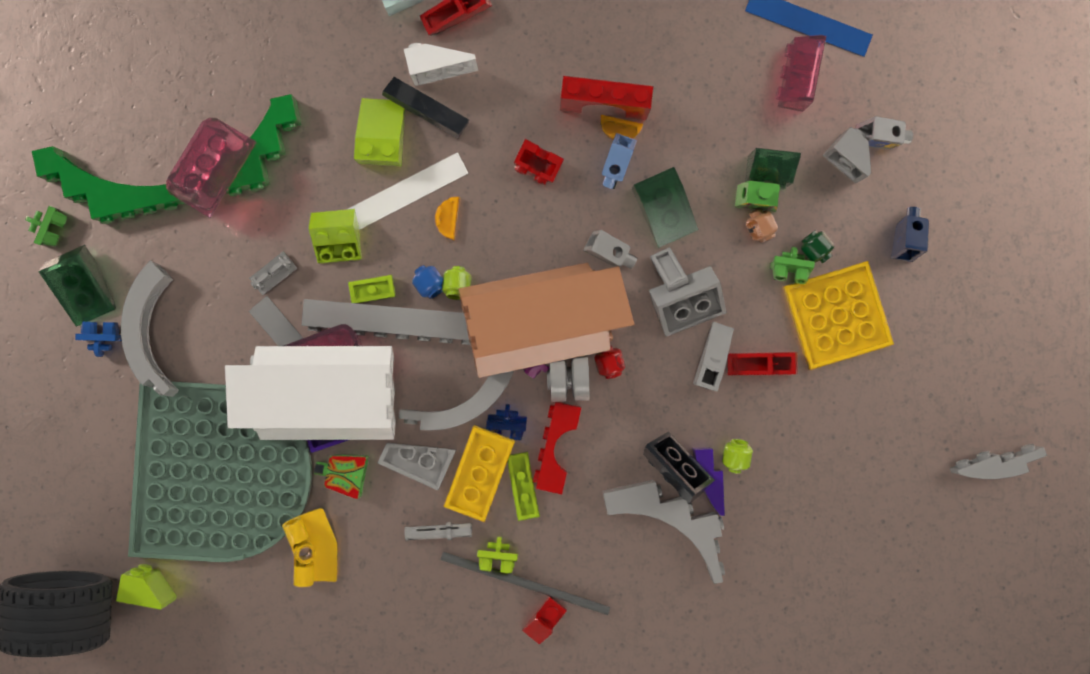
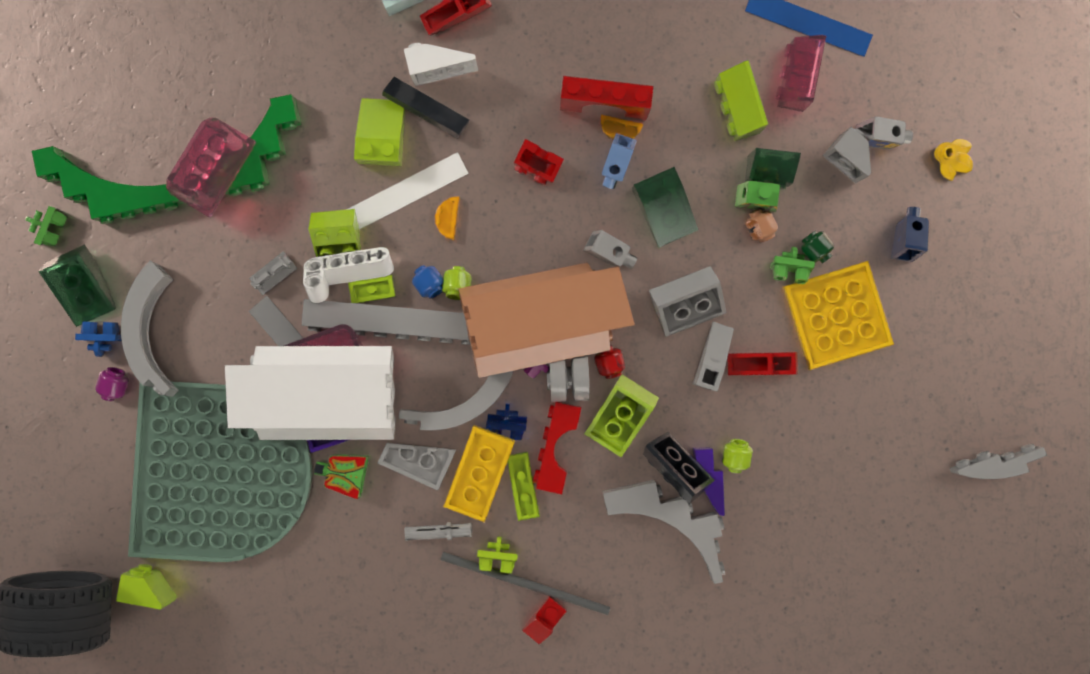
(111, 384): none -> magenta head
(314, 532): yellow panel -> none
(344, 268): none -> white beam
(622, 415): none -> lime slope
(669, 269): light grey tile -> none
(741, 101): none -> lime slope
(956, 160): none -> yellow plate

